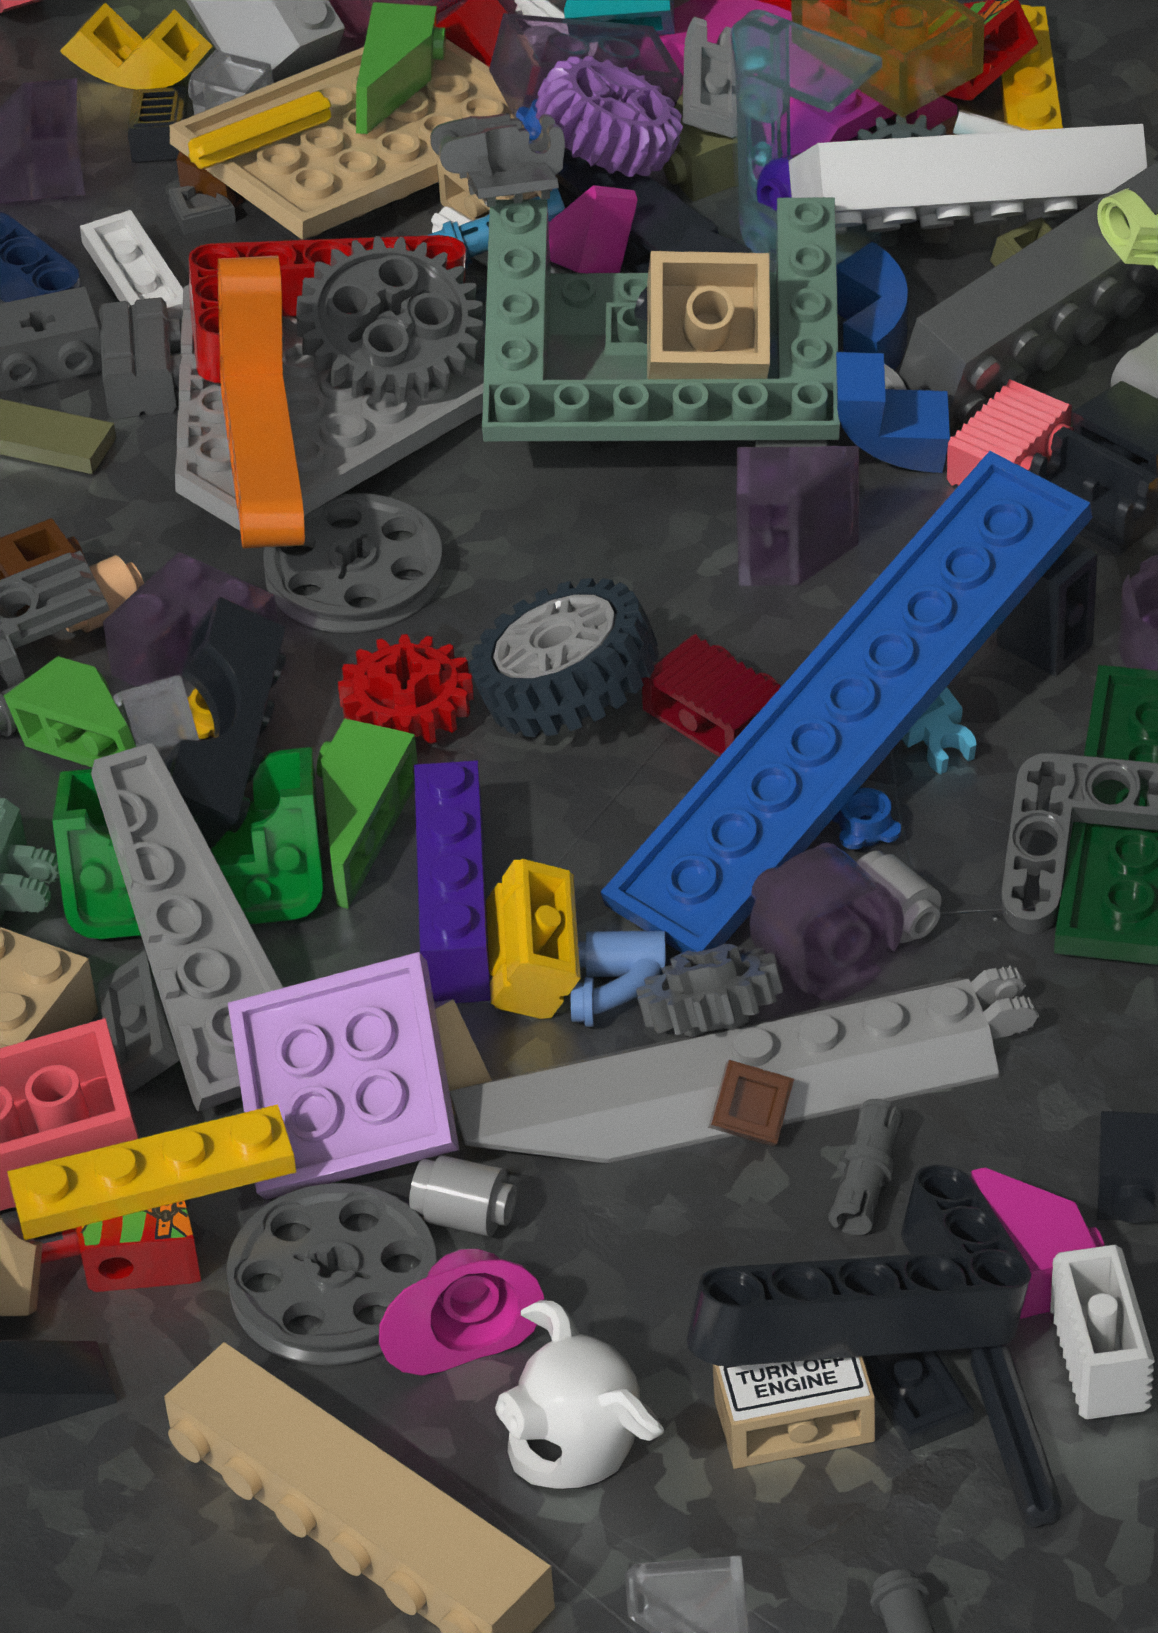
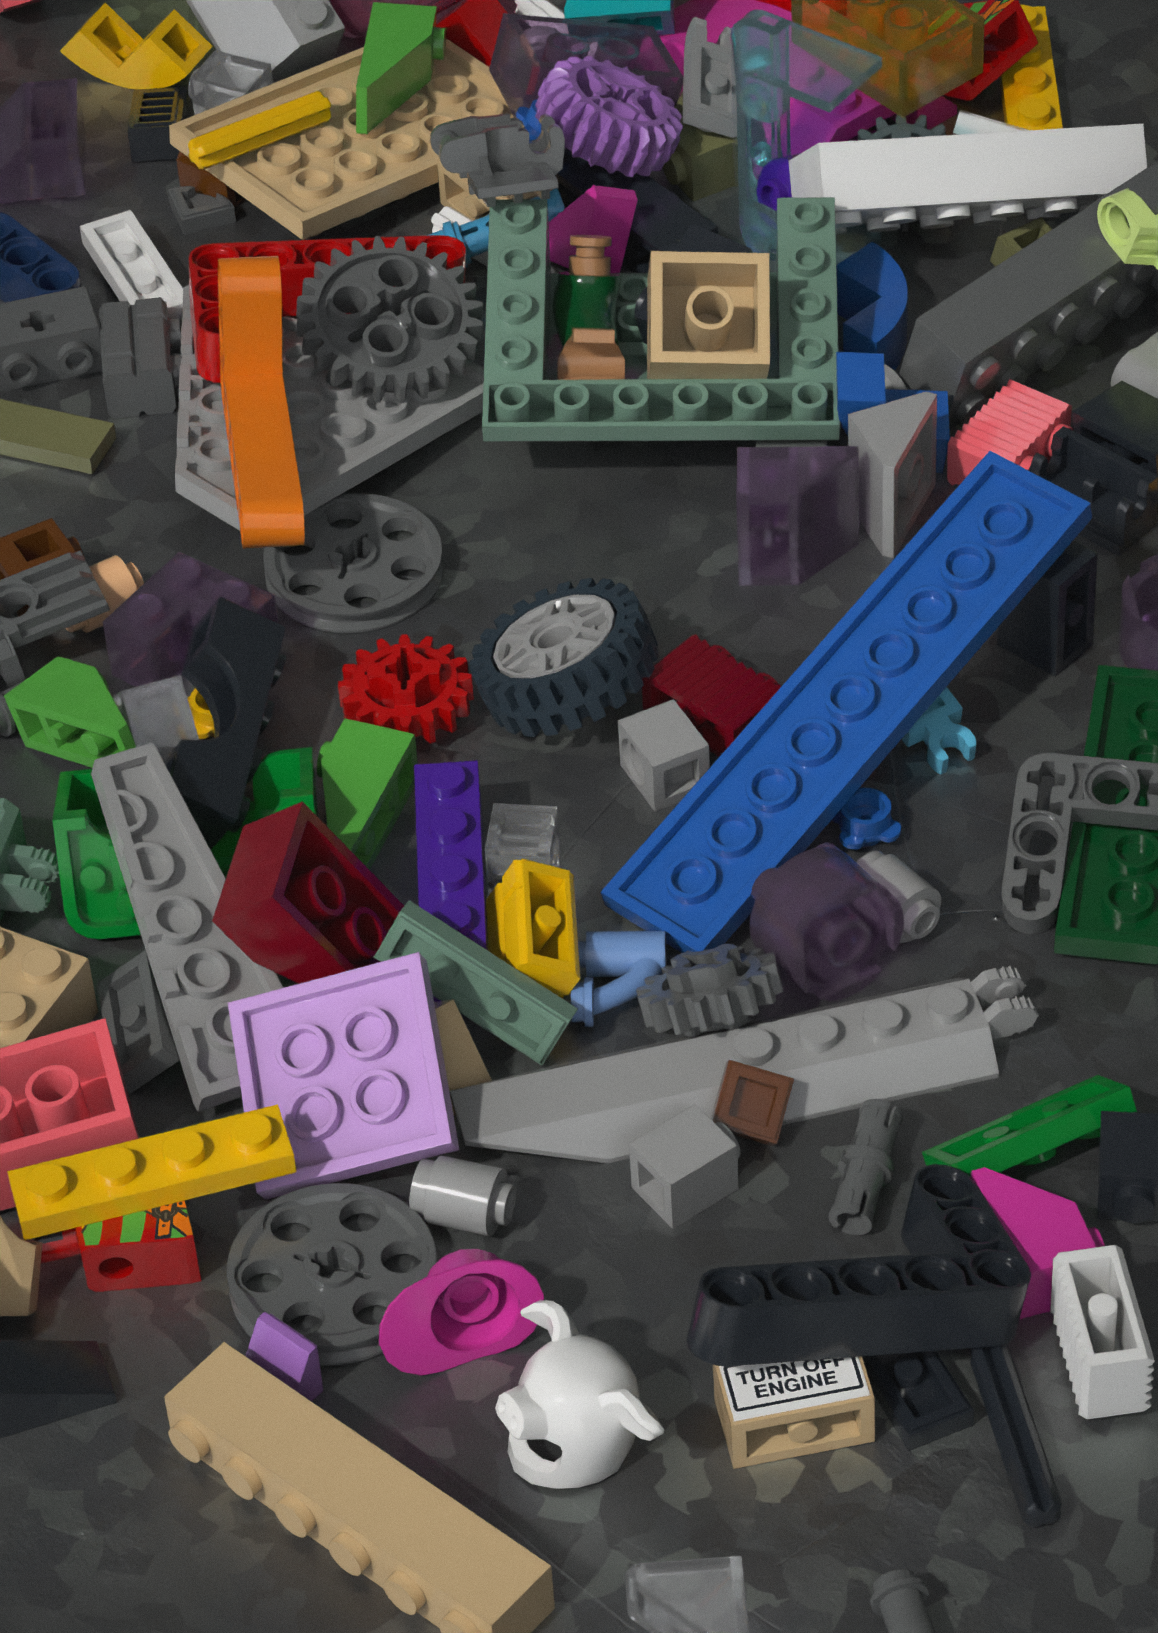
(286, 1355): none -> medium lavender slope
(302, 899): none -> dark red slope
(480, 983): none -> sand green tile
(521, 833): none -> clear brick
(586, 313): none -> piece
(662, 753): none -> light grey brick
(684, 1165): none -> light grey brick
(894, 465): none -> light grey slope
(1035, 1130): none -> green plate

